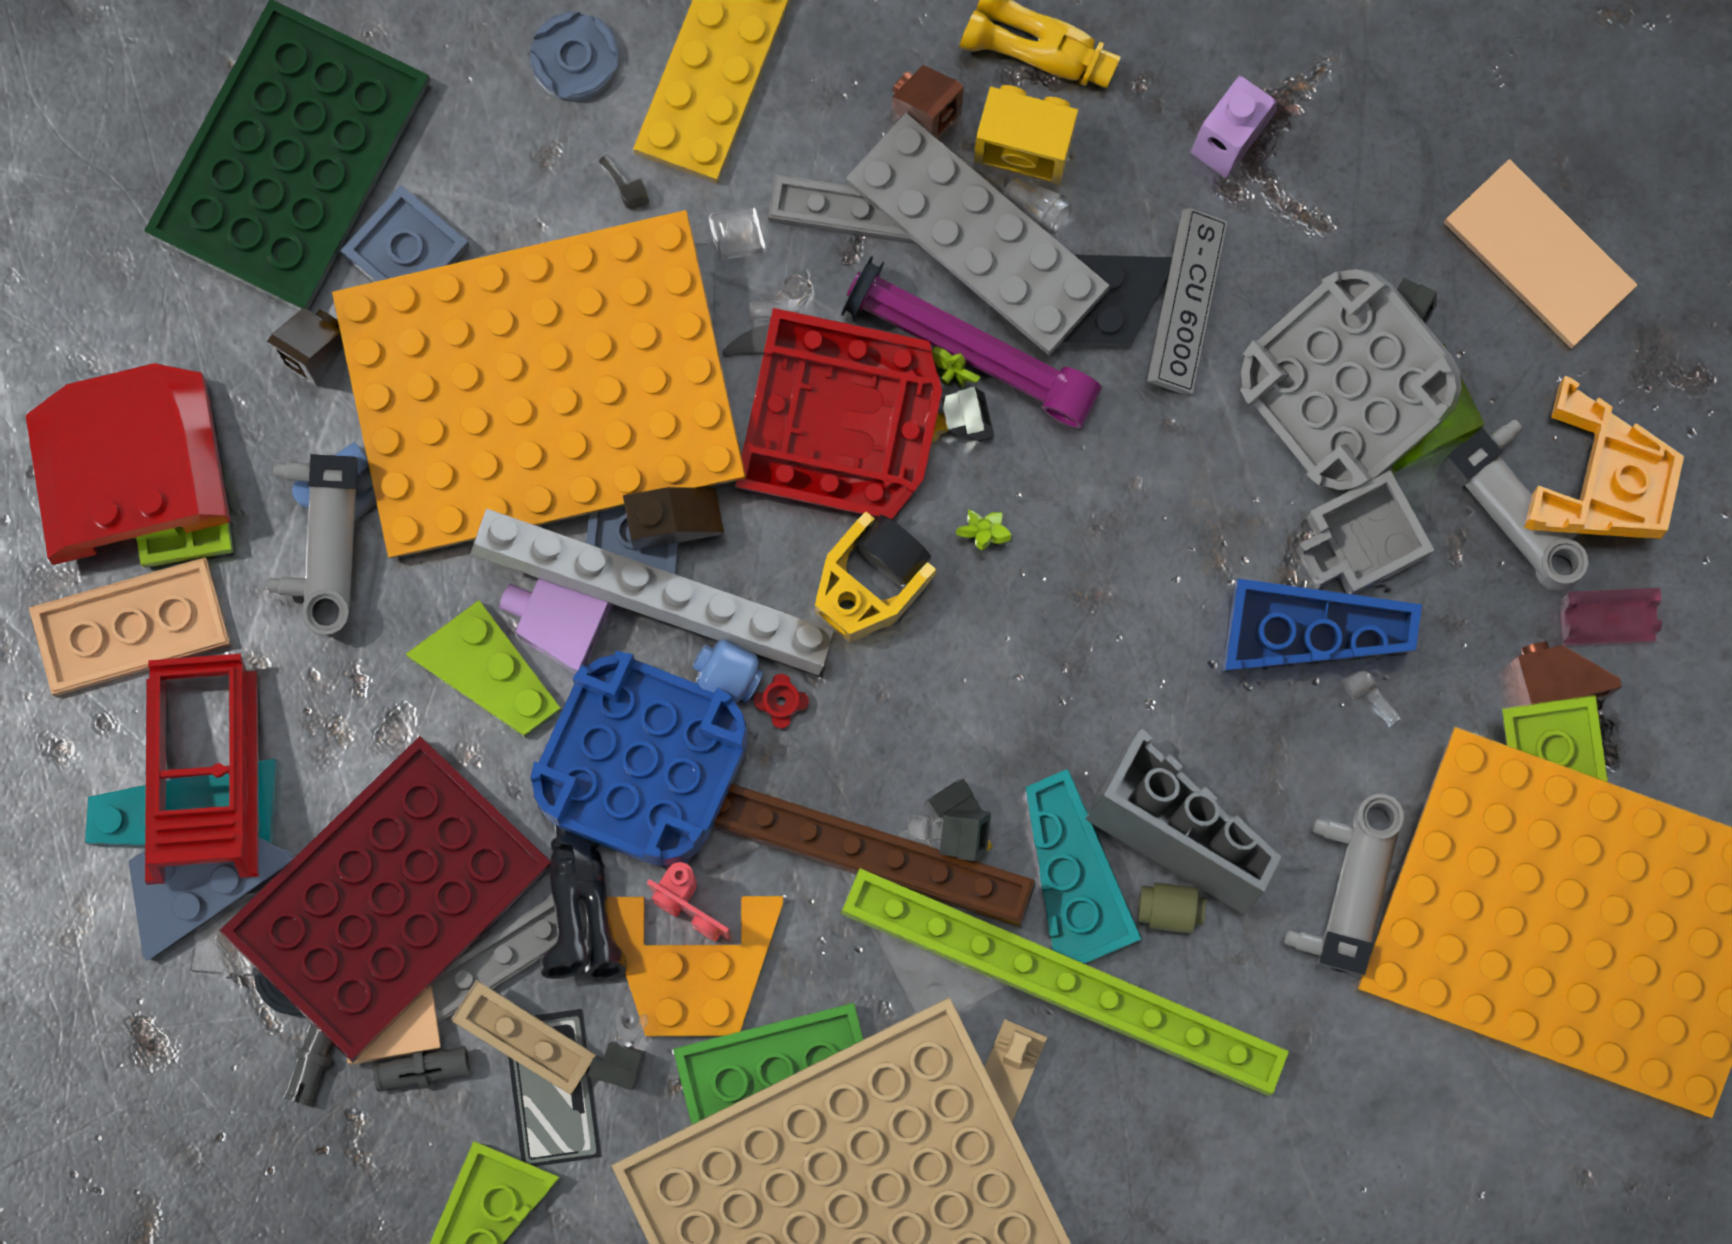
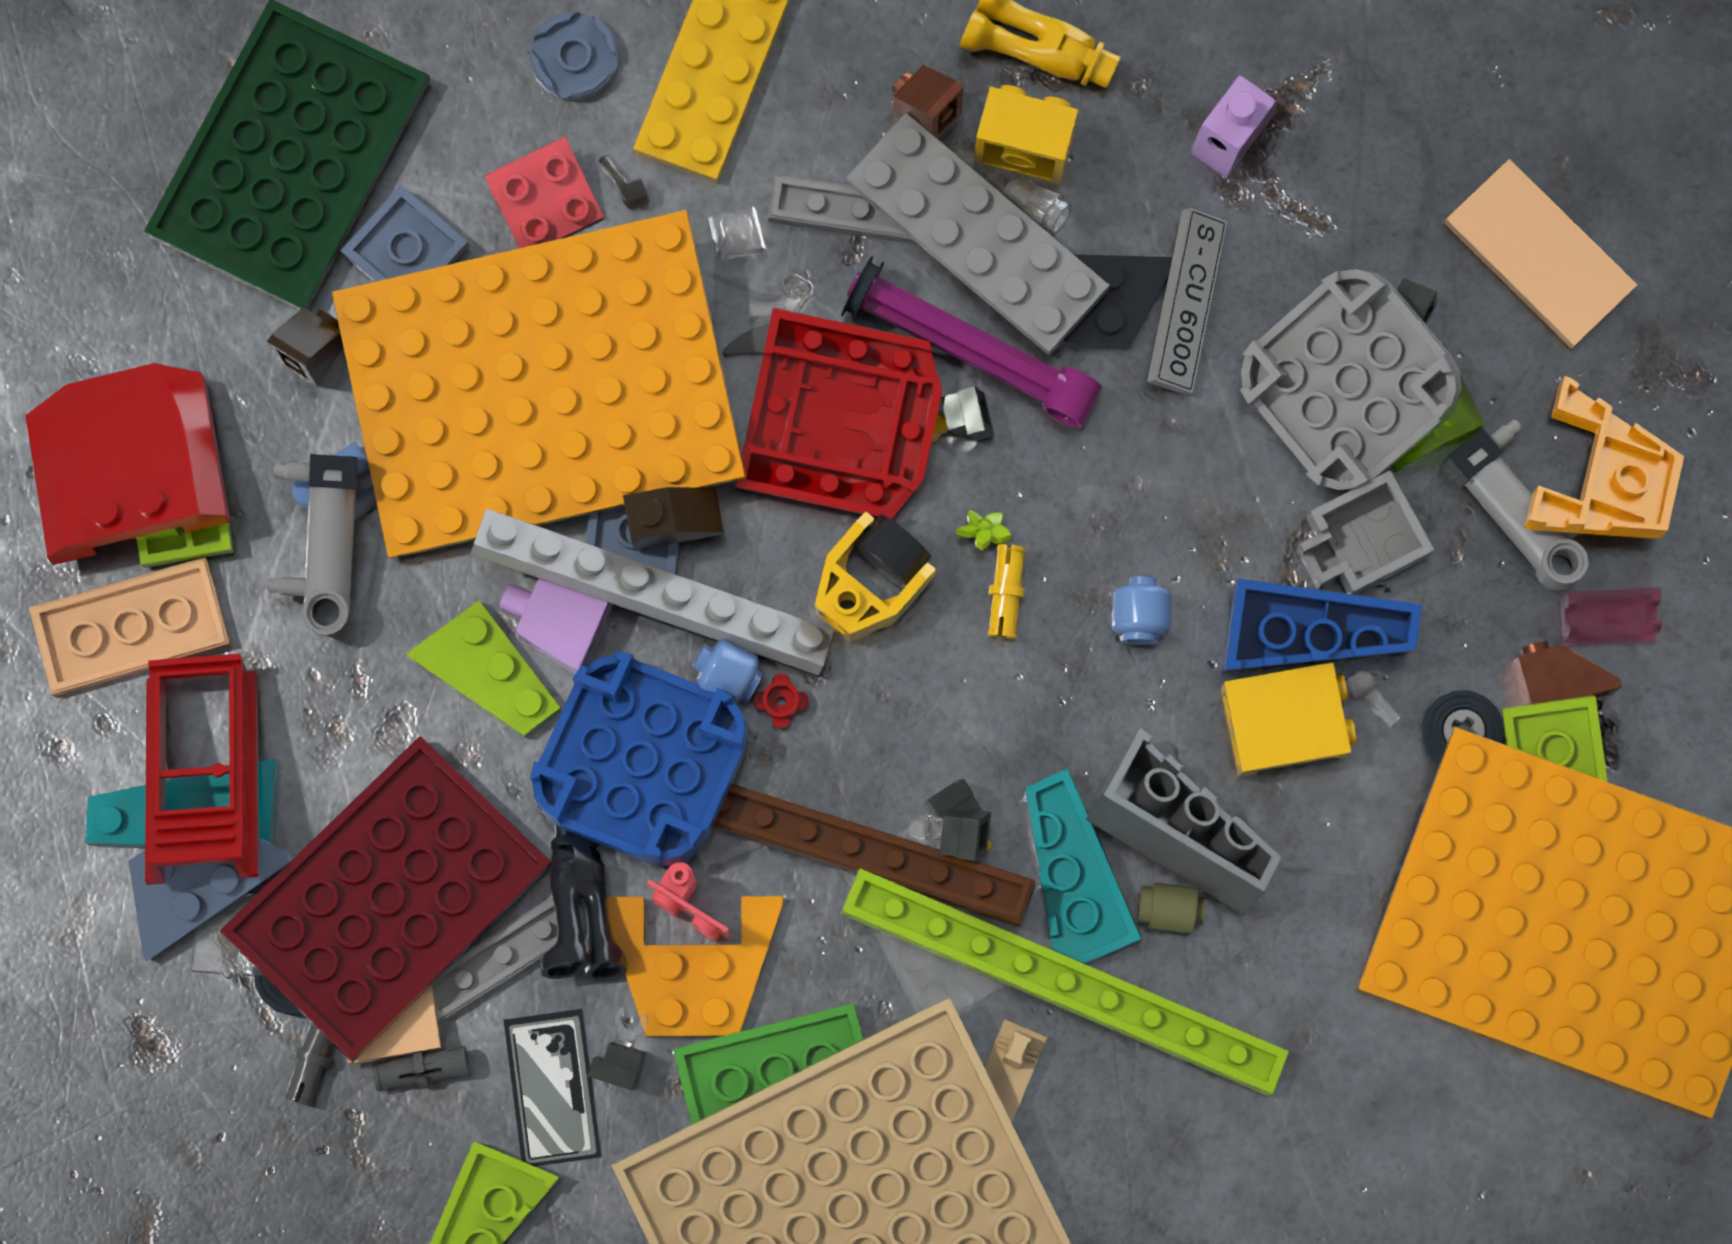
(523, 1037): tan hinge -> none
(544, 195): none -> coral hinge
(952, 367): lime plant -> none
(1006, 591): none -> yellow pin
(1141, 611): none -> medium blue head
(1287, 718): none -> yellow panel
(1359, 891): light grey piece -> none
(1456, 708): none -> black bush

